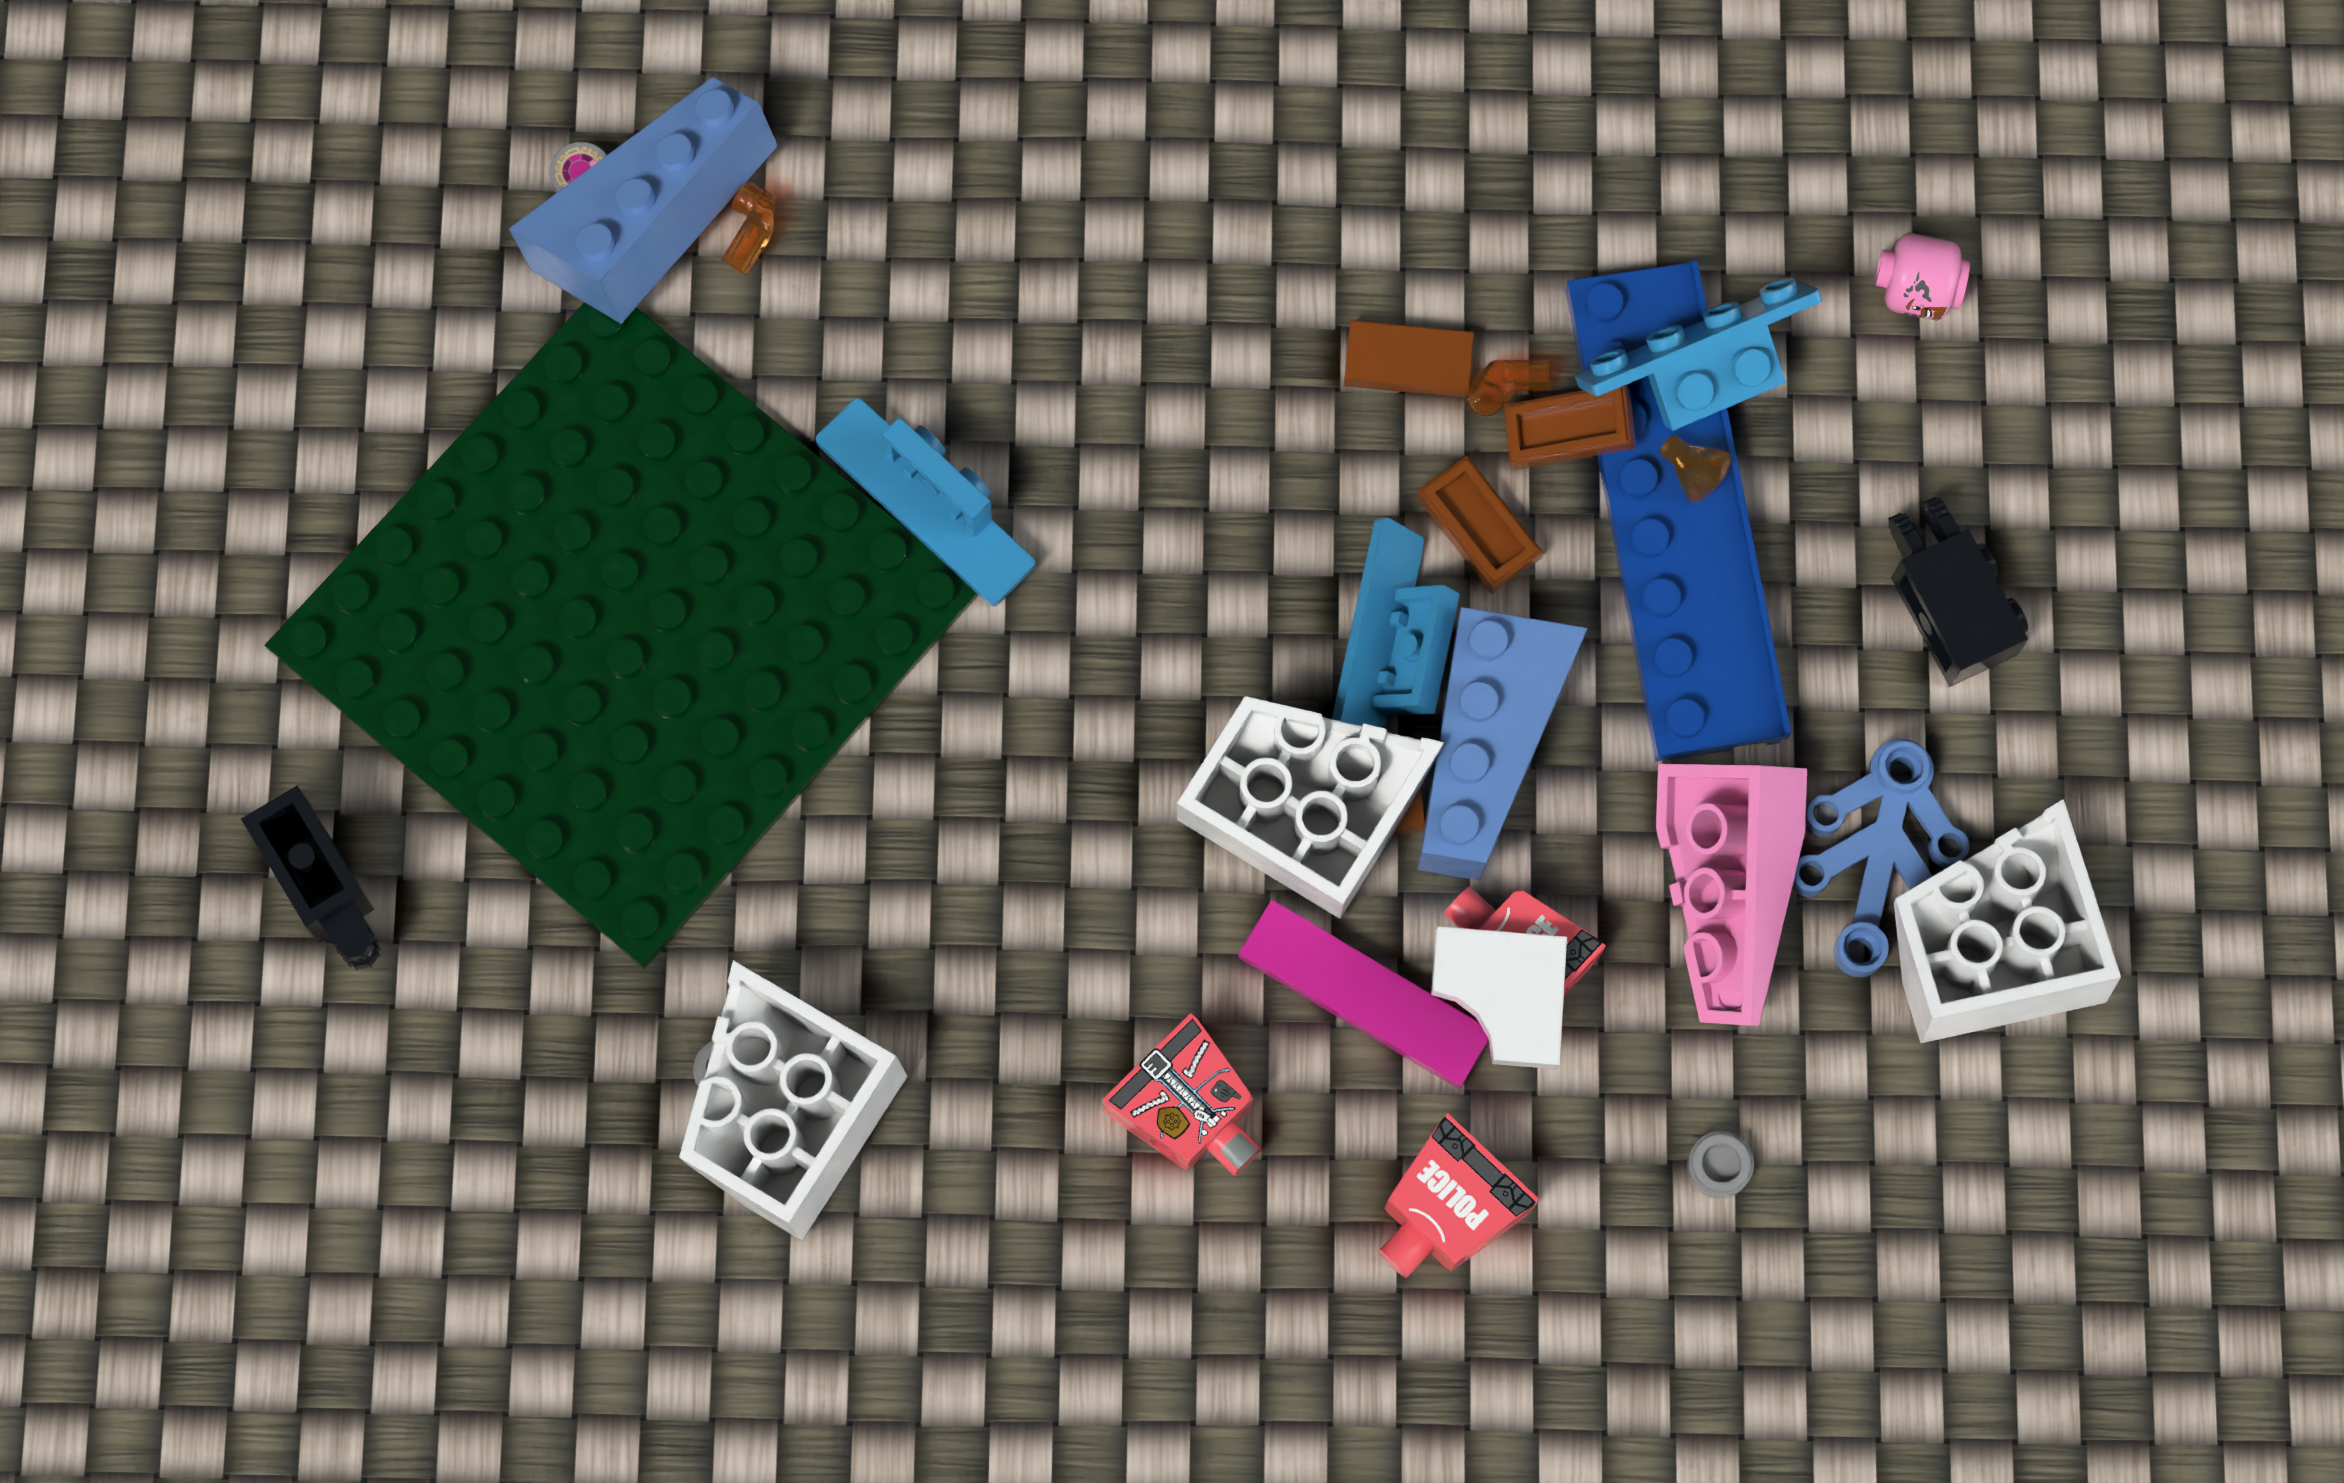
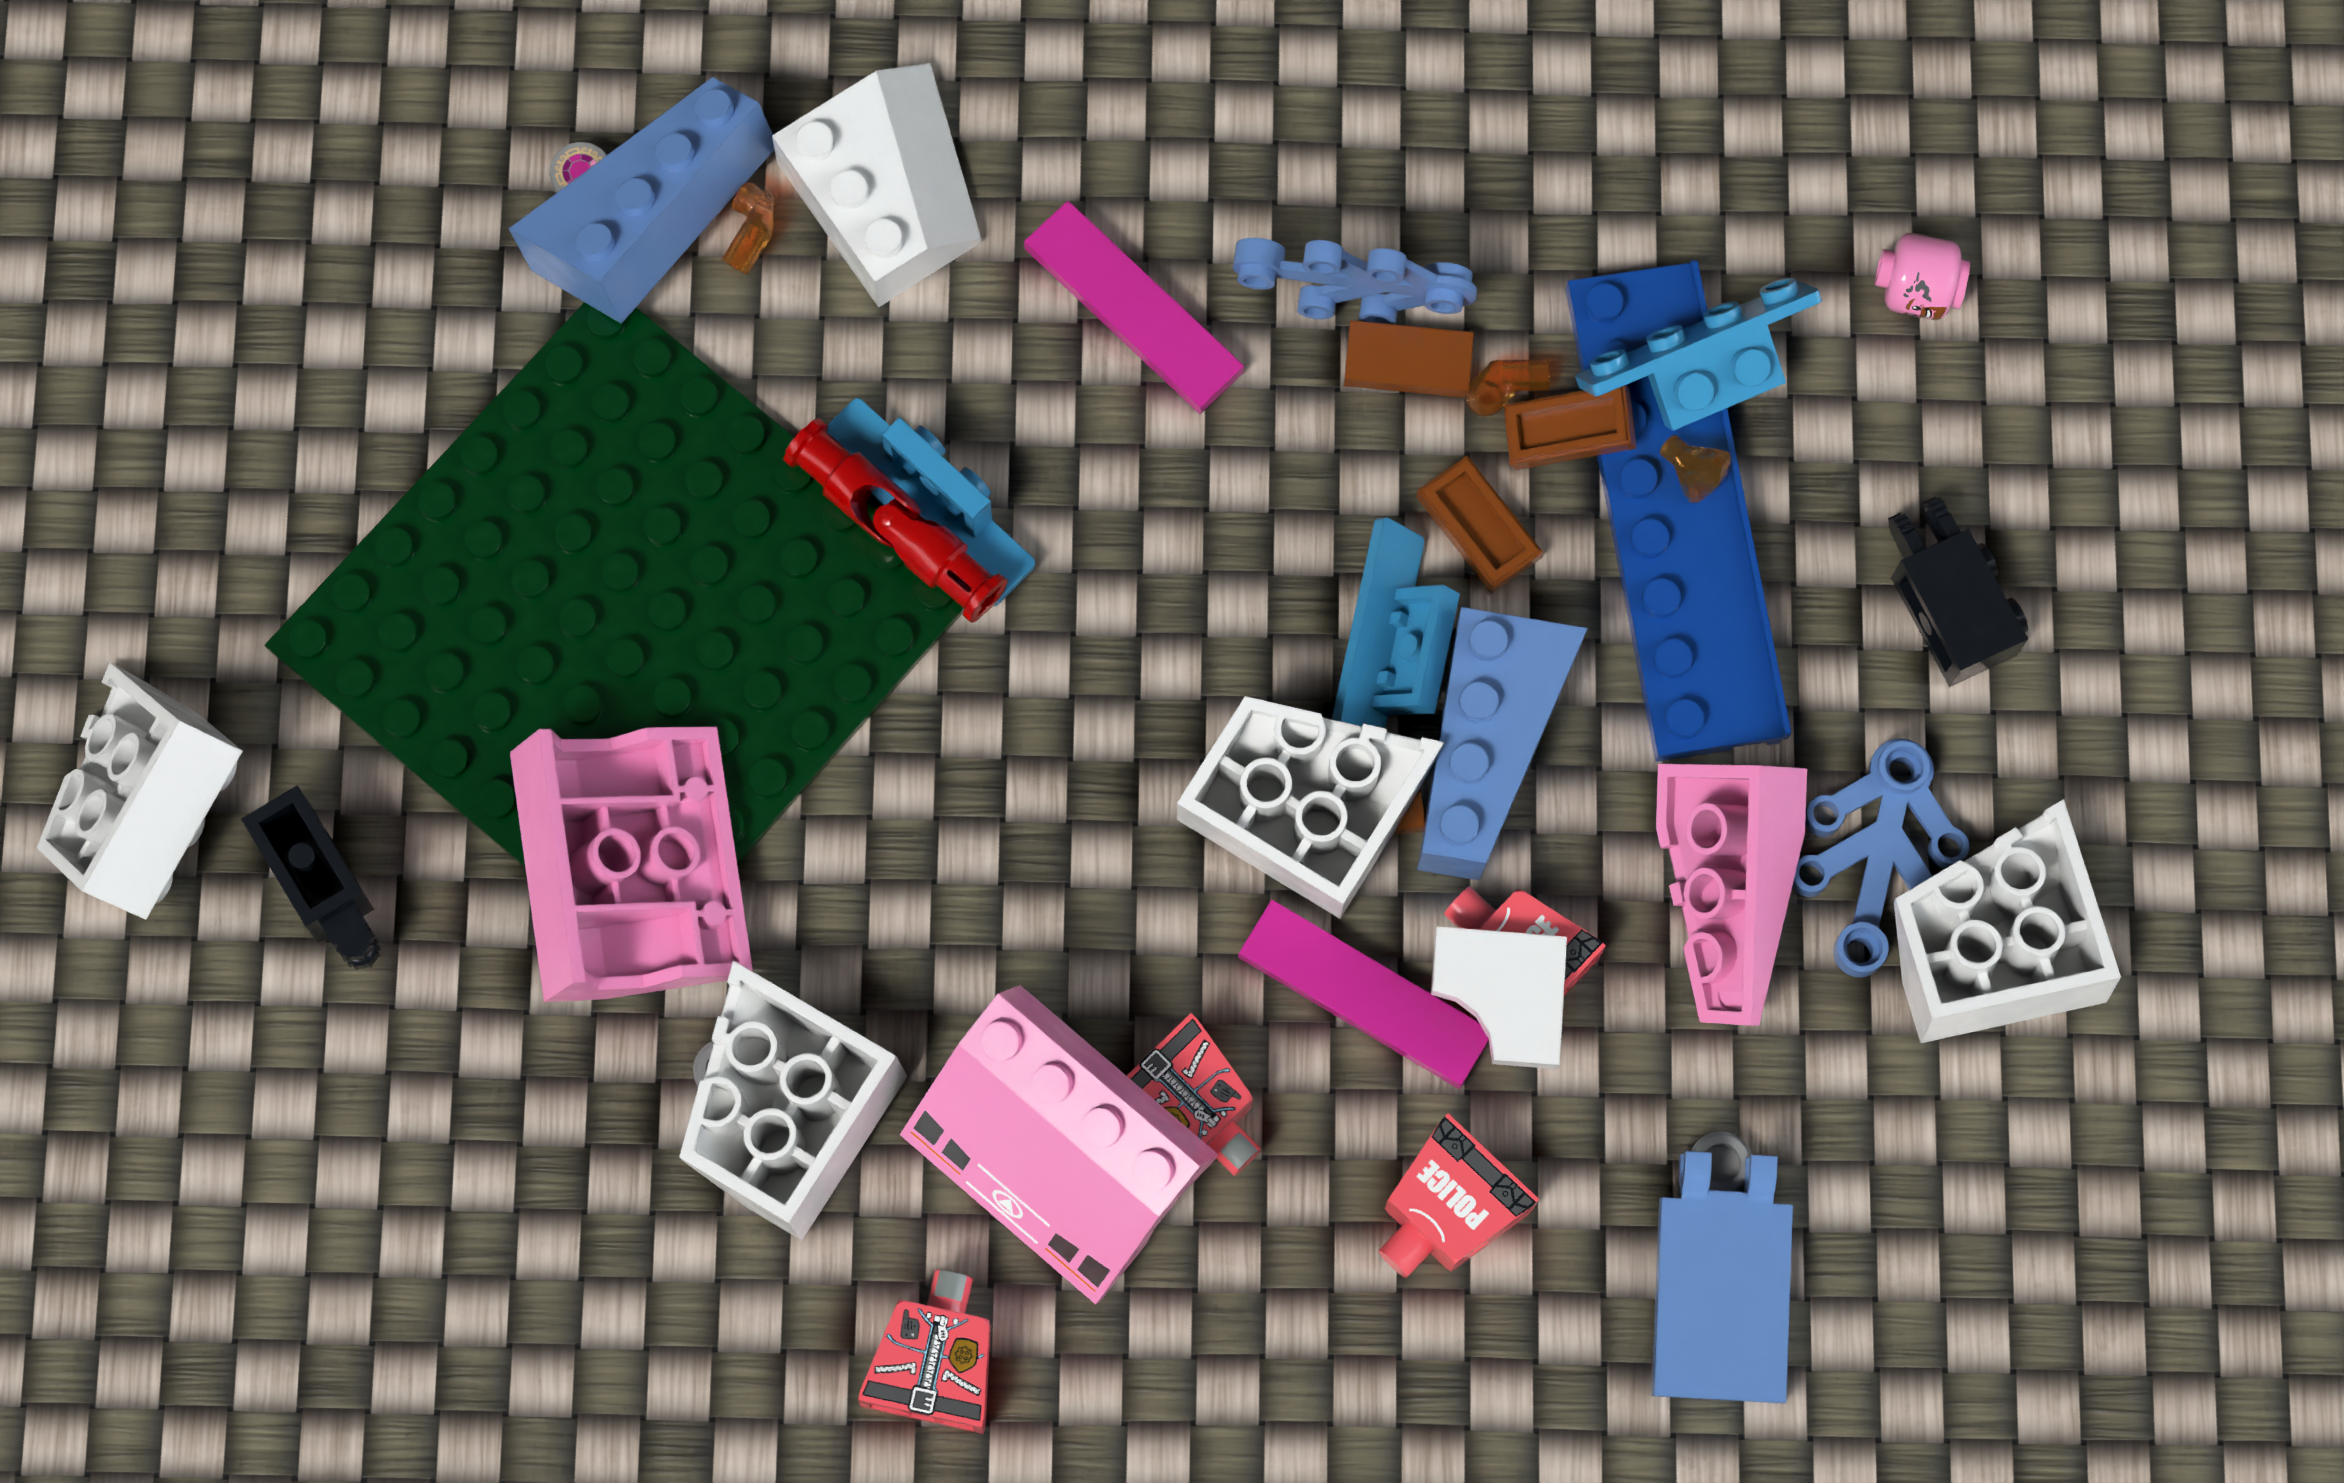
(137, 795): none -> white wedge
(629, 862): none -> bright pink piece
(883, 179): none -> white wedge
(922, 544): none -> red piece
(933, 1359): none -> torso
(1055, 1141): none -> bright pink piece
(1134, 307): none -> dark pink tile
(1437, 285): none -> medium blue plant
(1722, 1287): none -> medium blue tile

